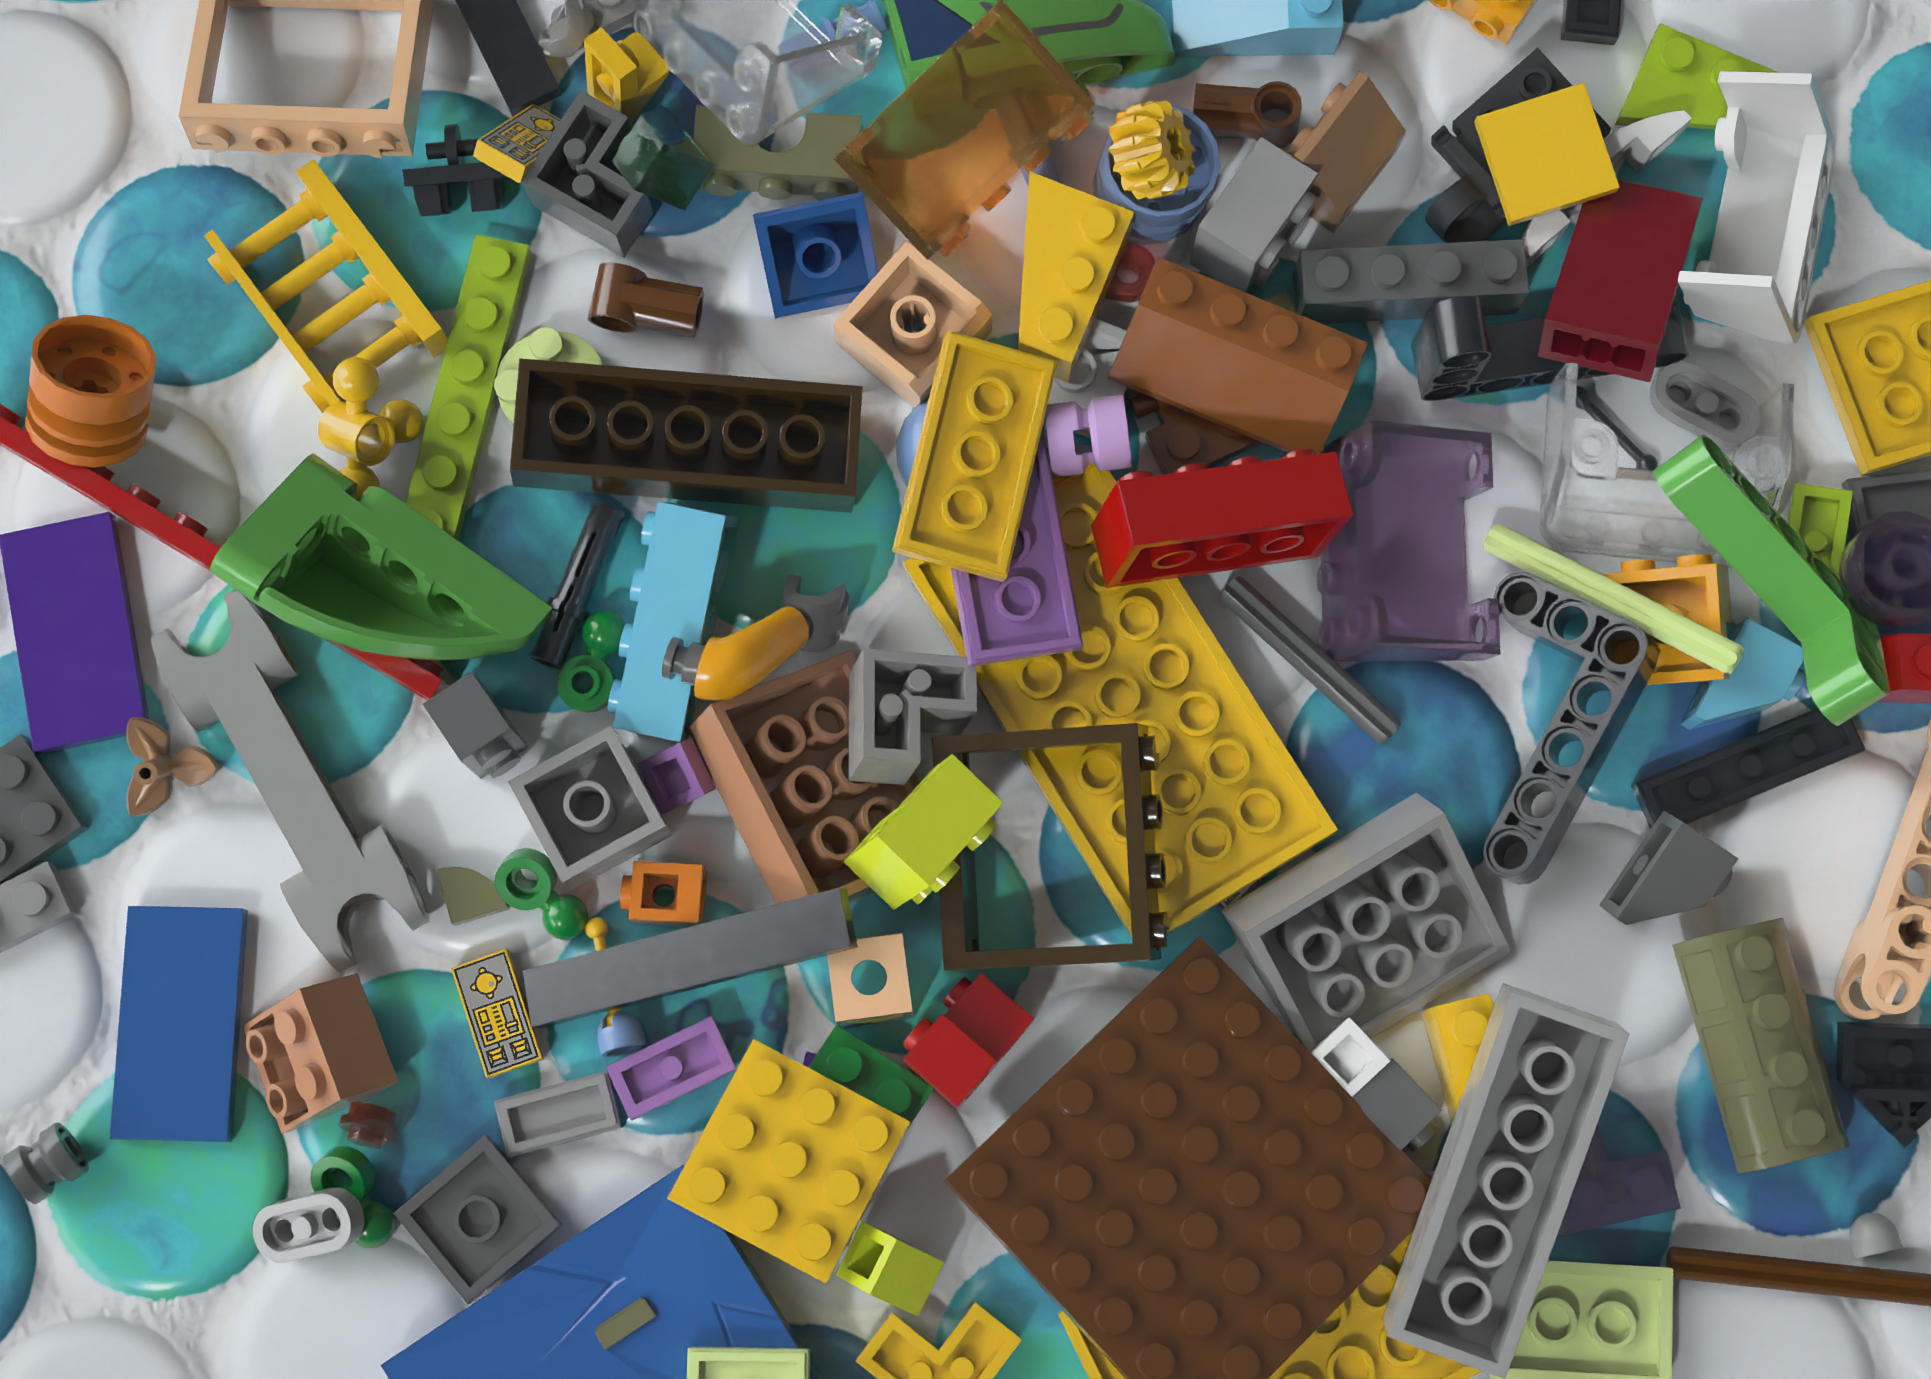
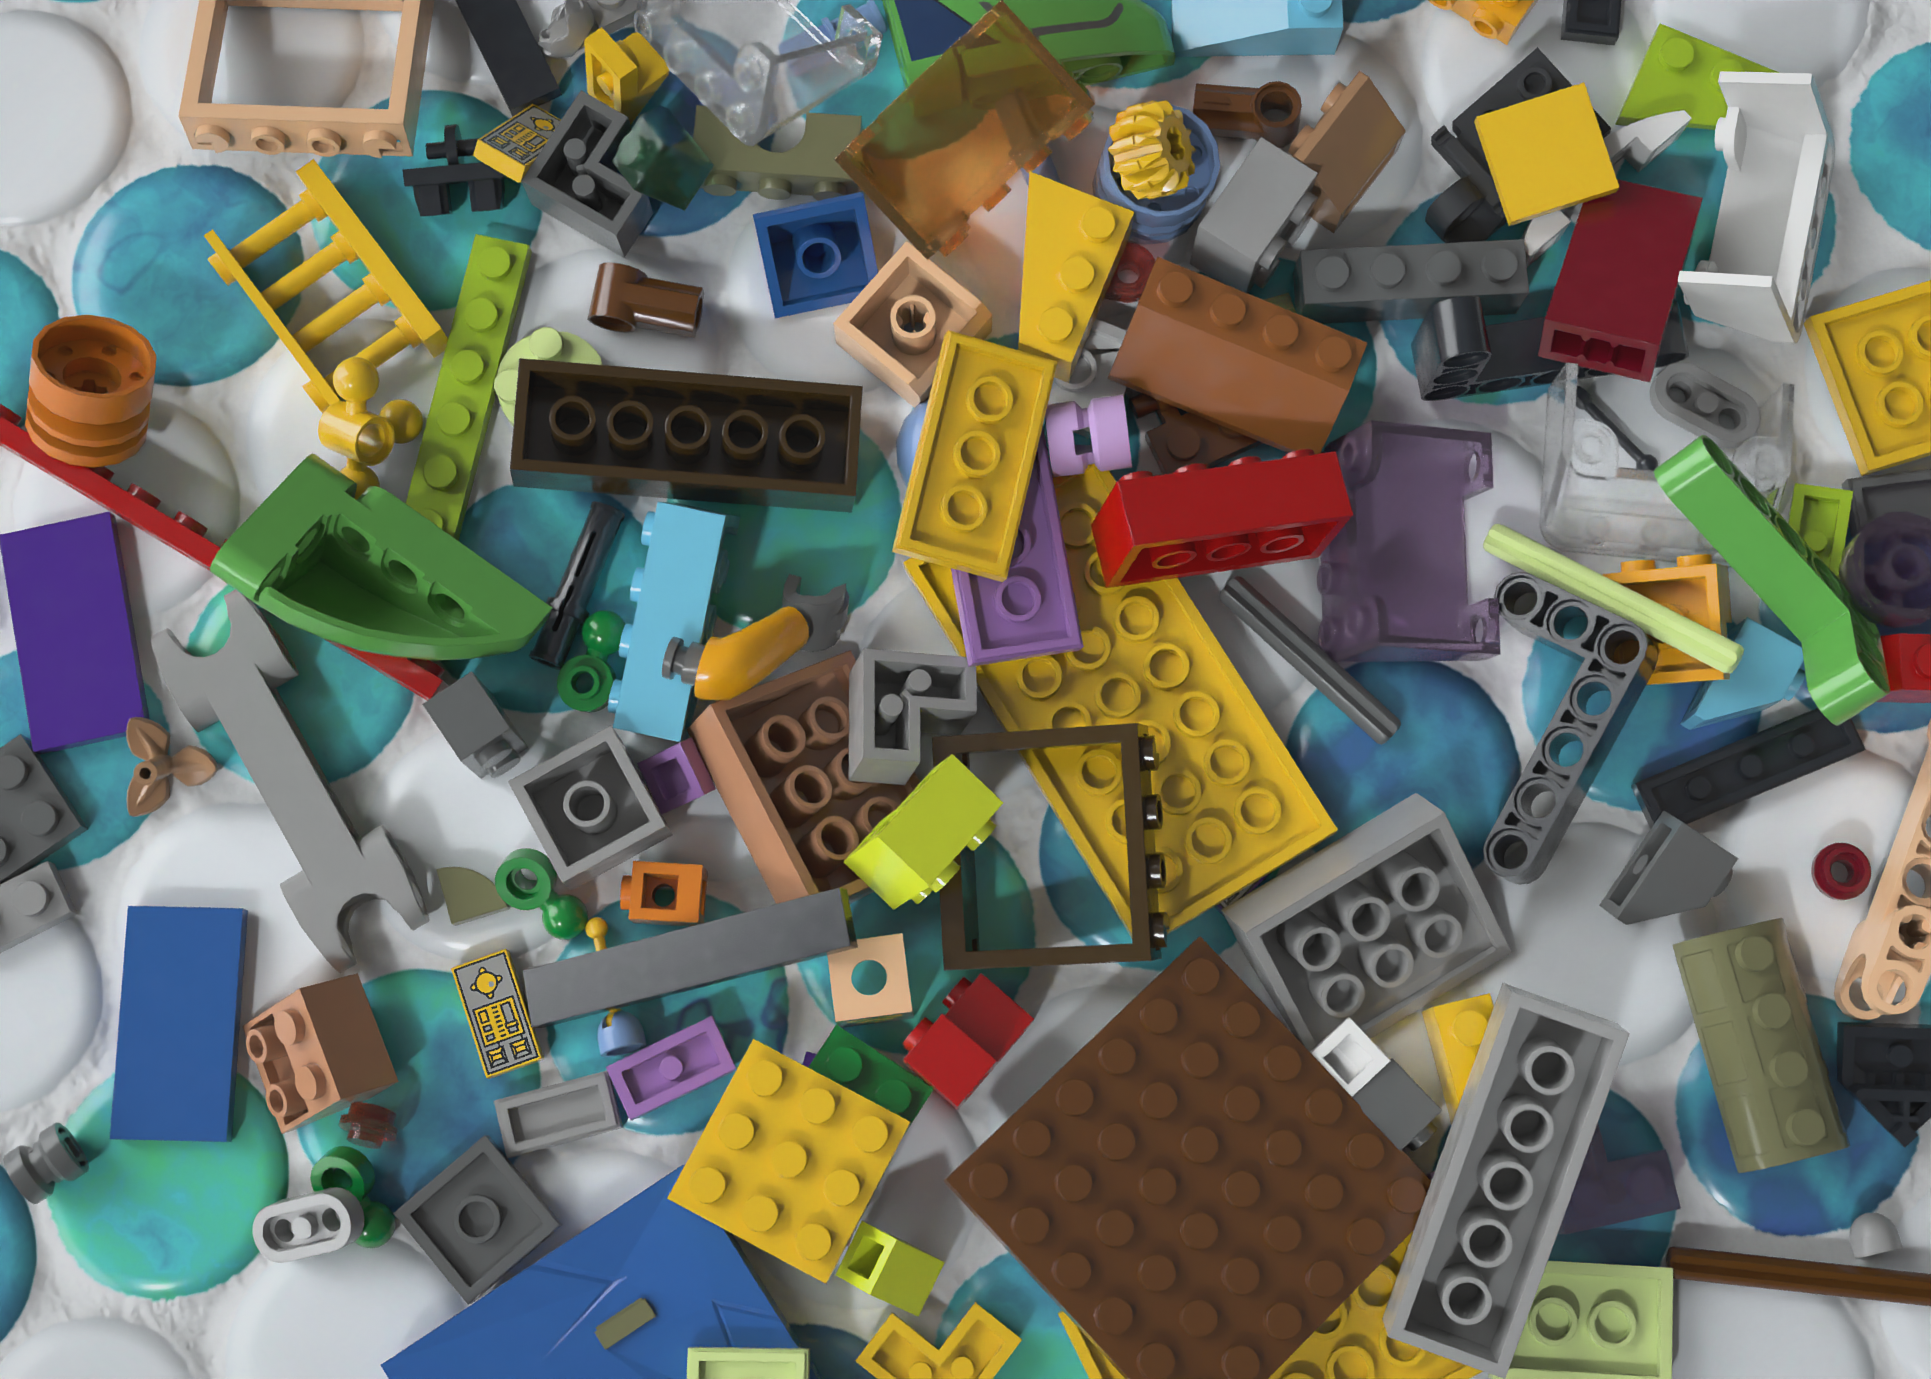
(1857, 867): none -> dark red plate

